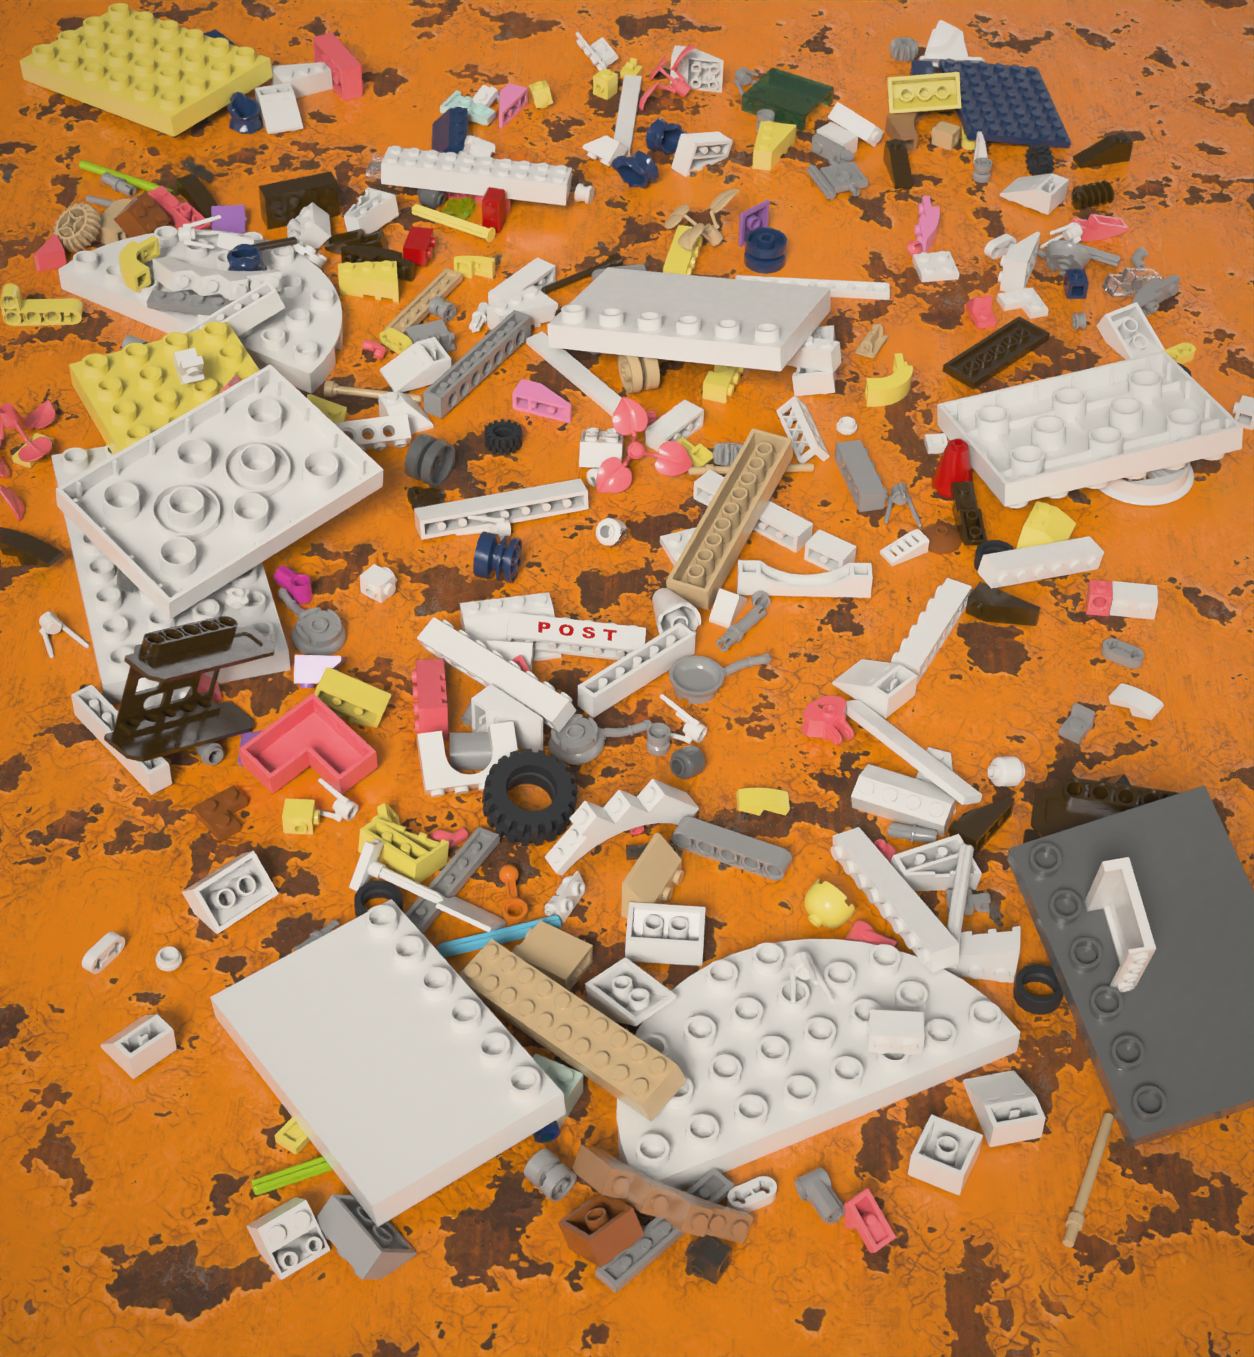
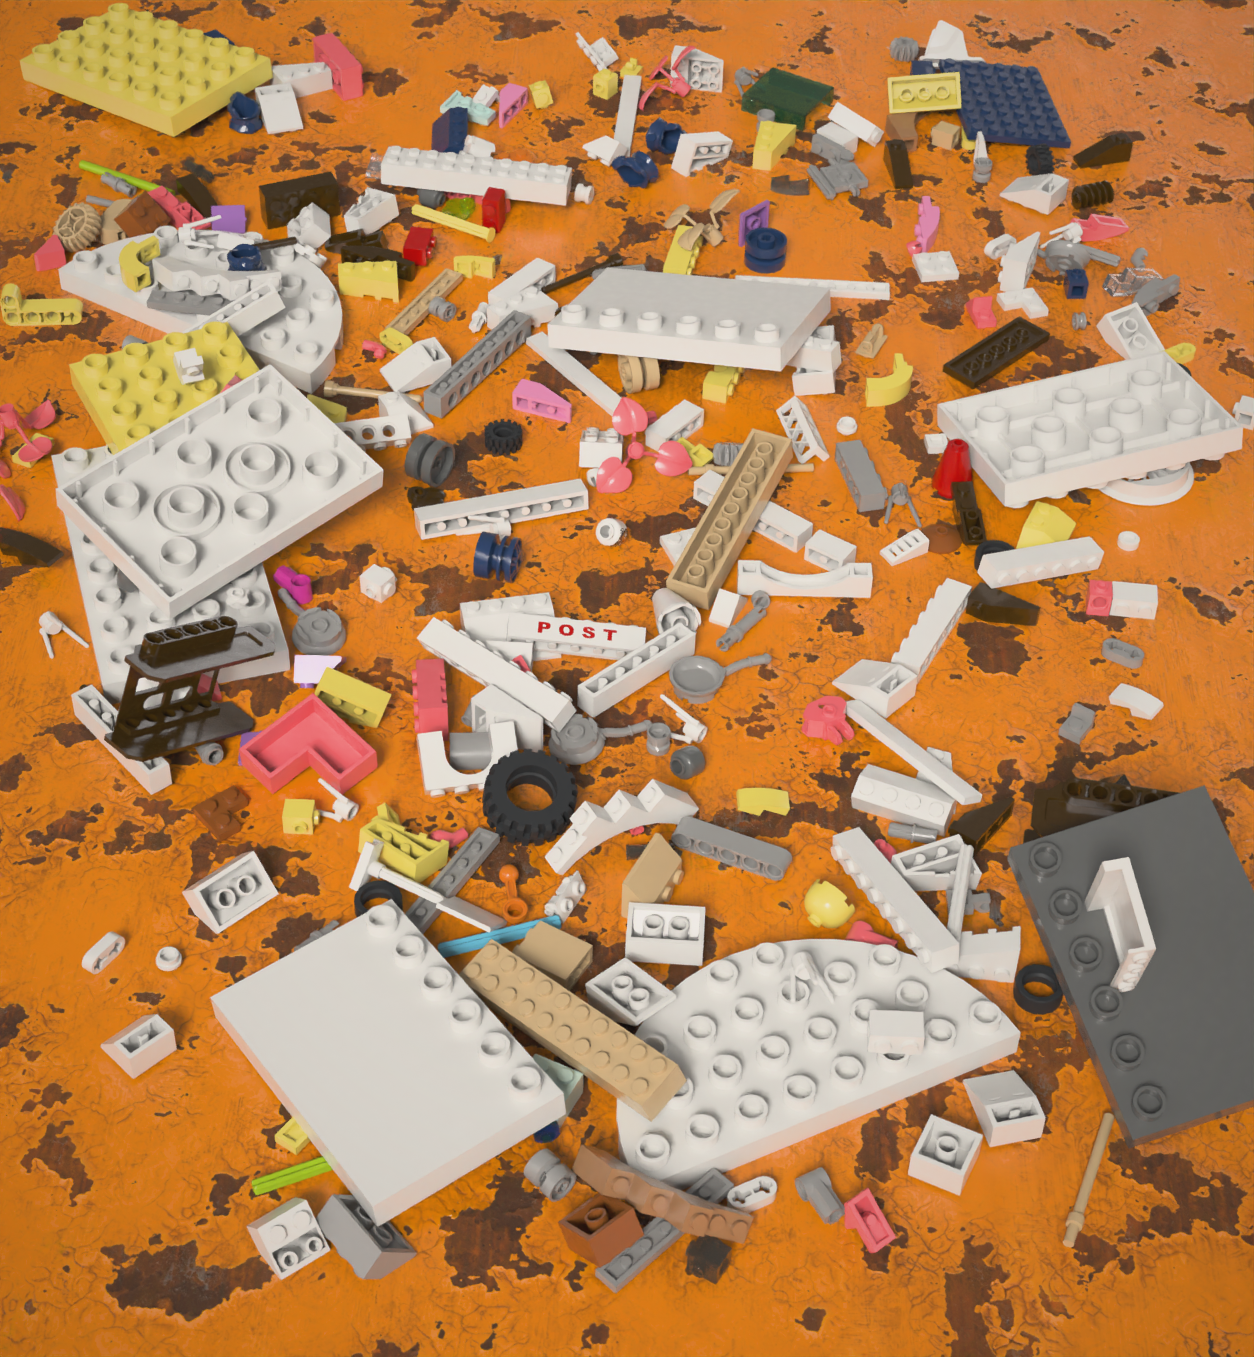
(432, 329): light grey hinge -> none
(785, 186): none -> clear smoke slope
(1006, 771): white head -> none
(1128, 541): none -> white tile

